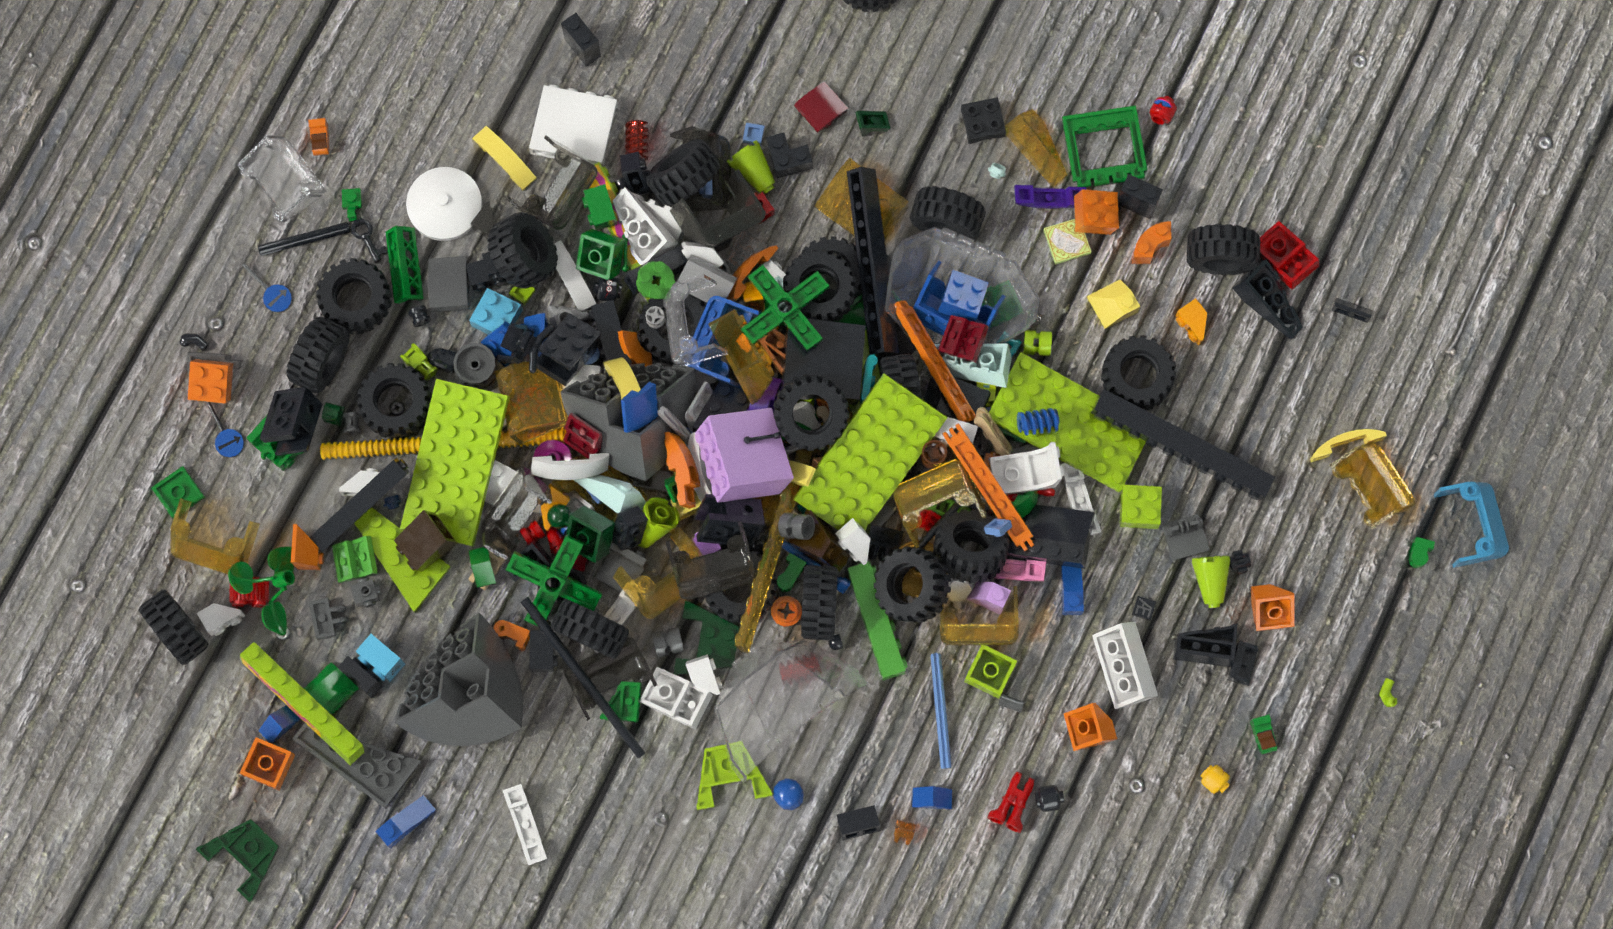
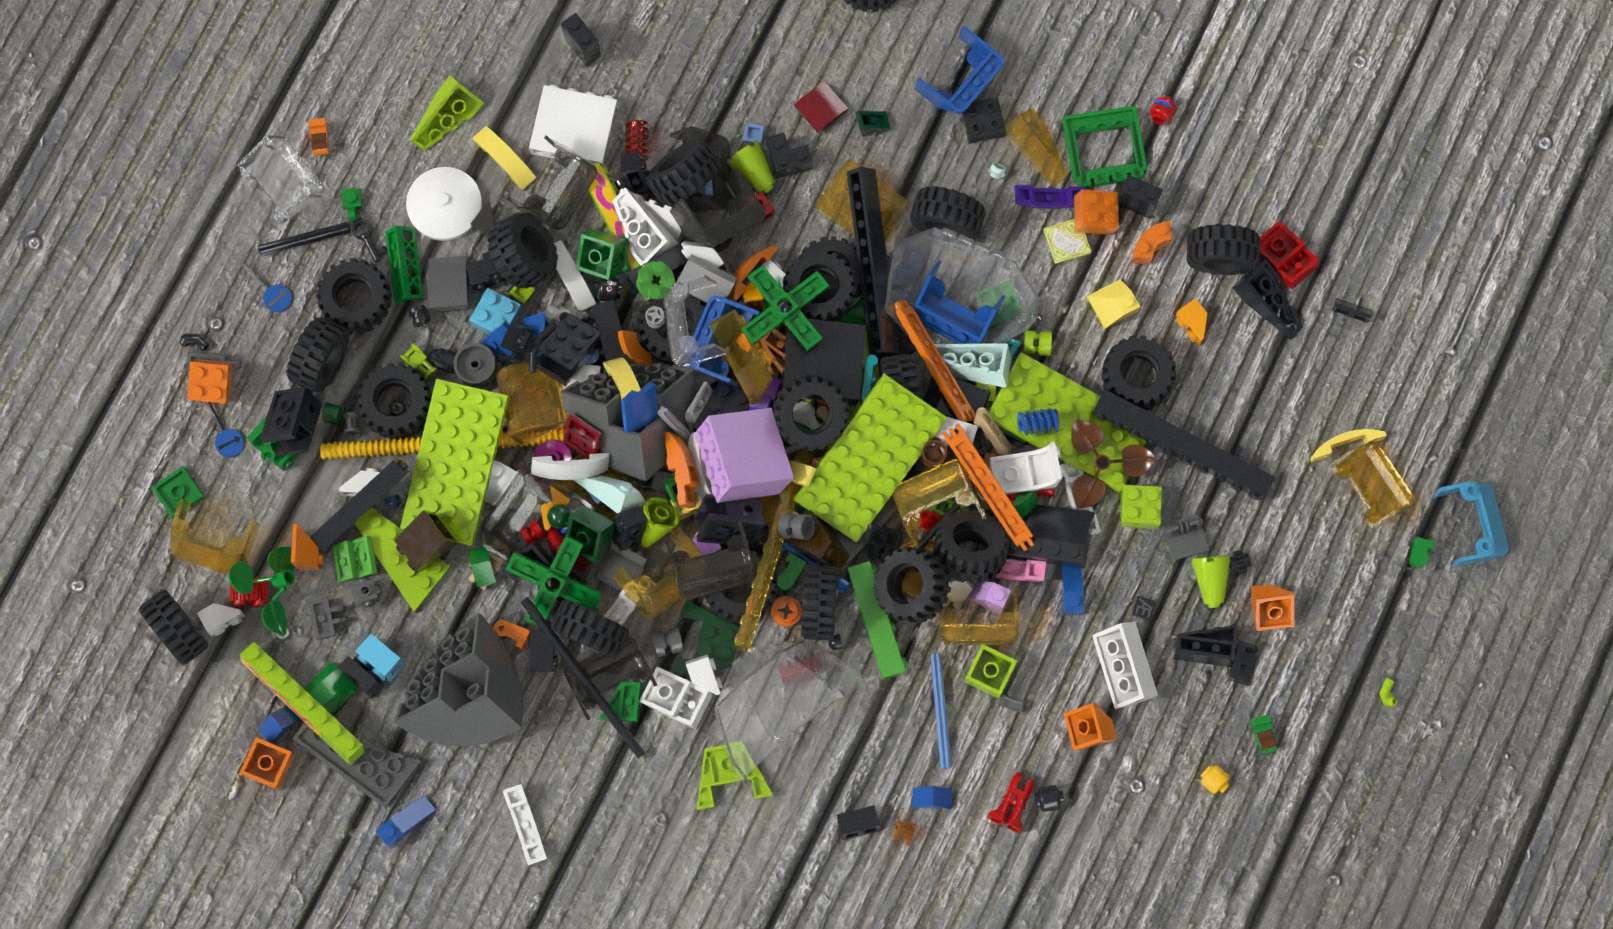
(250, 848): dark green wing -> none
(446, 111): none -> lime wedge
(600, 207): green brick -> none
(747, 439): black hinge -> none
(788, 794): blue hair -> none
(854, 539): white slope -> none
(963, 296): brick -> none
(963, 338): dark red slope -> none
(986, 66): none -> blue windscreen
(998, 527): medium blue plate -> none
(1088, 436): none -> reddish brown plant

